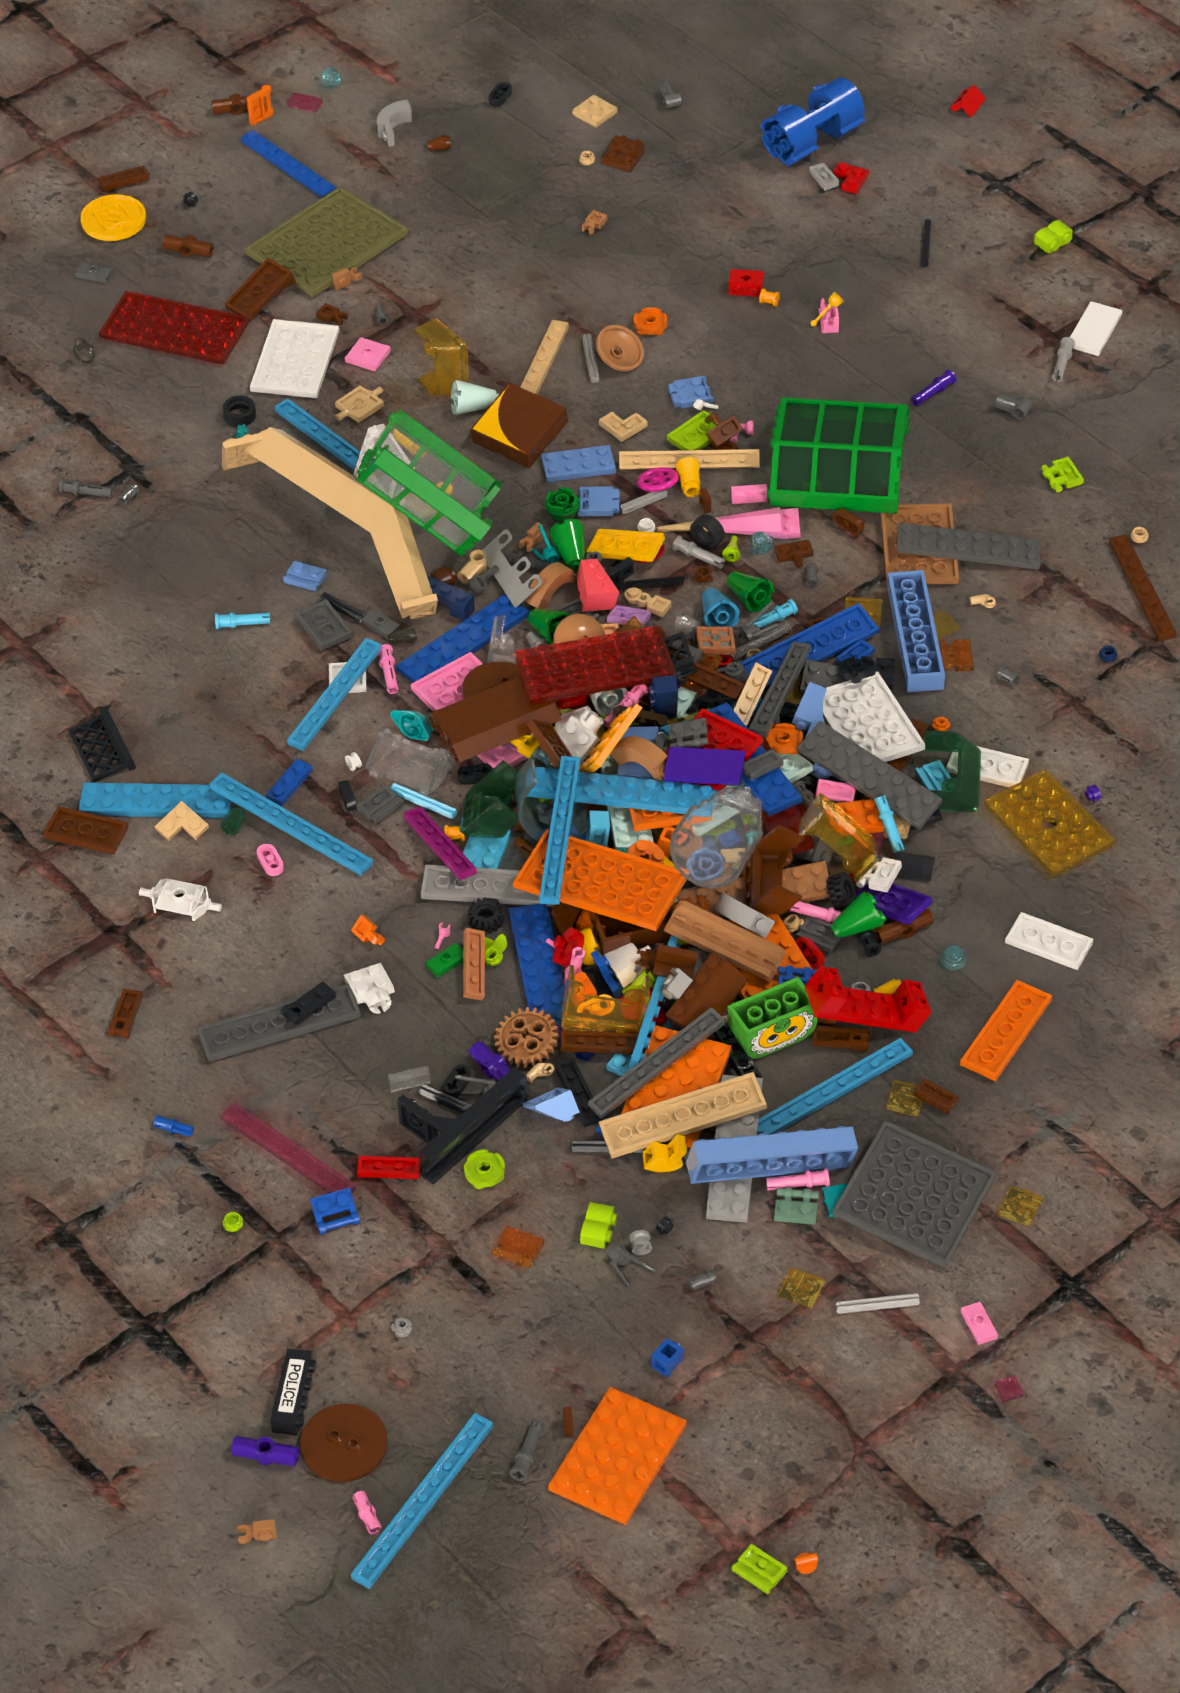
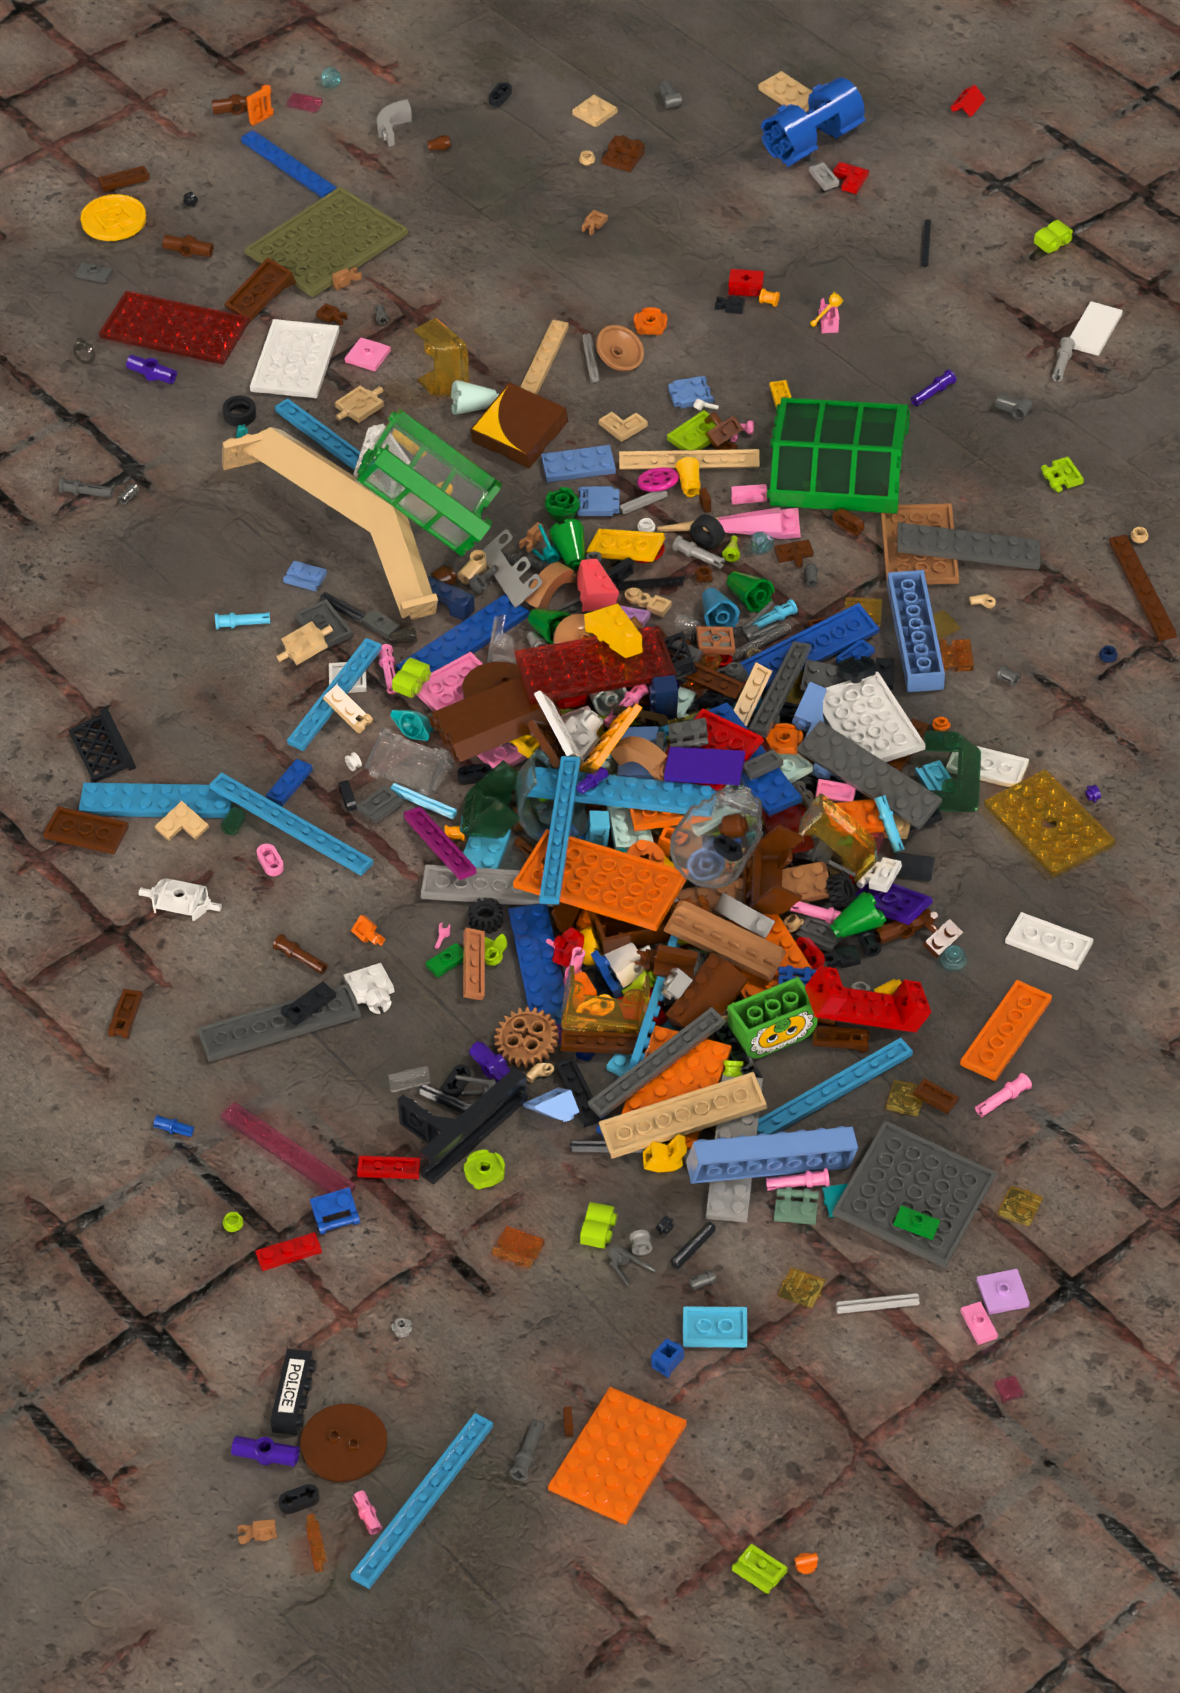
(151, 369): none -> dark purple piece
(288, 1251): none -> red plate
(293, 950): none -> reddish brown pin
(299, 1499): none -> black beam
(304, 643): none -> tan plate
(315, 1543): none -> clear orange plate
(347, 709): none -> plate
(411, 677): none -> lime brick
(557, 725): none -> white tile
(592, 780): none -> dark purple axle
(616, 629): none -> yellow wedge
(693, 1245): none -> black axle
(714, 1326): none -> medium azure plate
(728, 848): none -> black beam
(732, 304): none -> black plate
(732, 1068): none -> lime wheel
(733, 826): none -> reddish brown head
(778, 390): none -> yellow plate
(786, 90): none -> tan plate
(835, 866): none -> dark grey piece
(844, 957): none -> black plate
(916, 1222): none -> green plate
(942, 936): none -> plate
(1002, 1291): none -> lavender plate
(1010, 1090): none -> bright pink pin

